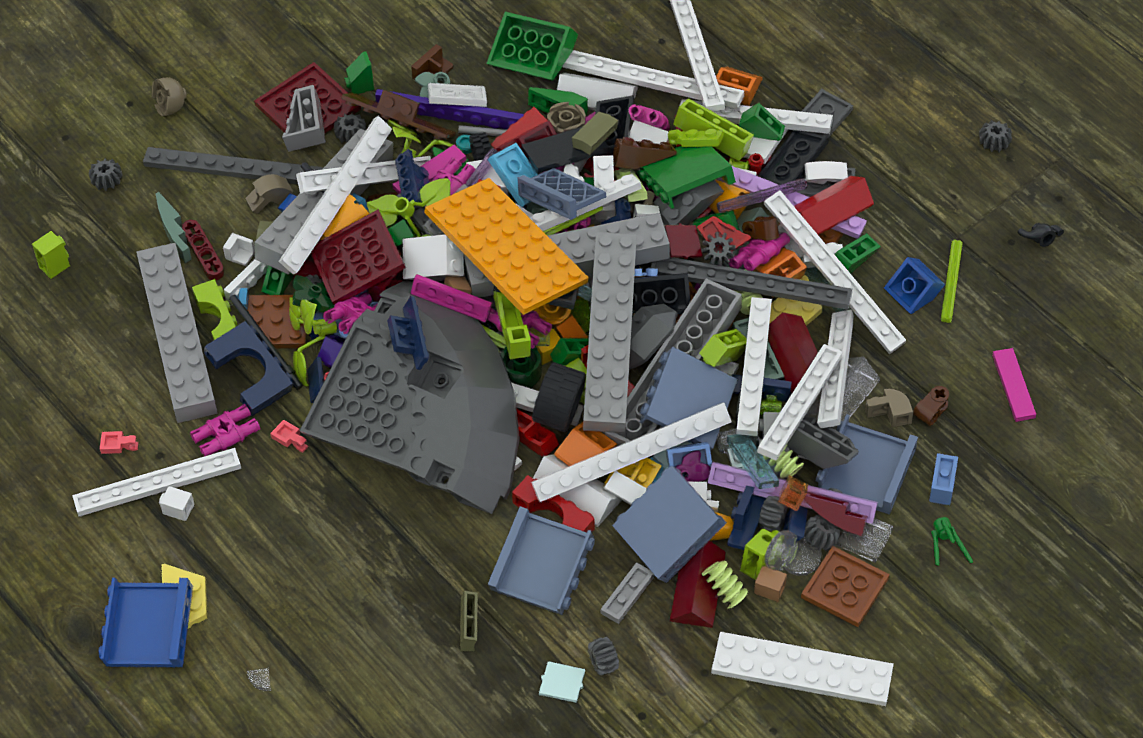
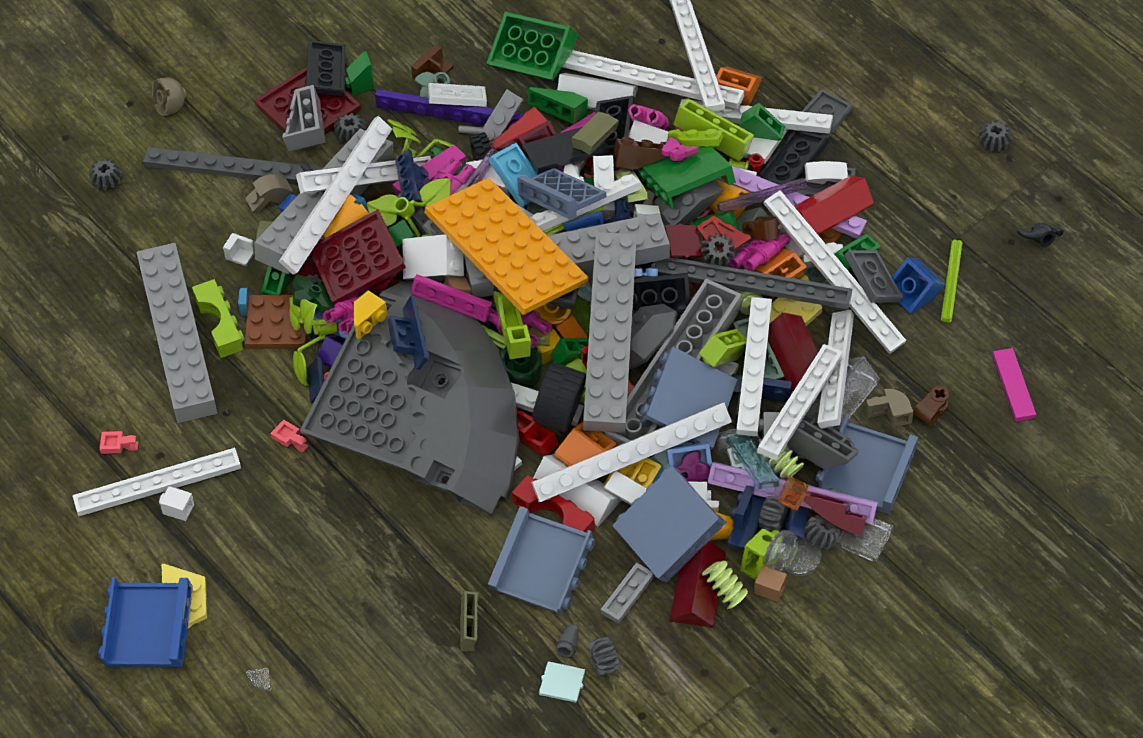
(51, 254): lime brick -> none
(173, 227): sand green slope -> none
(205, 248): dark red beam -> none
(225, 430): dark pink pin -> none
(244, 342): dark blue arch -> none
(246, 279): white plate -> none
(261, 335): black bar -> none
(326, 67): none -> black tile
(368, 312): none -> yellow slope
(398, 108): reddish brown bracket -> none
(463, 144): teal tile -> none
(502, 115): none -> light grey plate
(566, 117): dark tan cylinder -> none
(567, 642): none -> dark grey cone
(583, 222): none -> blue tile
(676, 151): none -> dark pink animal
(770, 404): clear neon green gear -> none
(802, 668): white plate -> none
(845, 586): dark orange plate -> none
(873, 276): none -> dark grey tile
(943, 479): medium blue panel -> none
(946, 531): green plant -> none

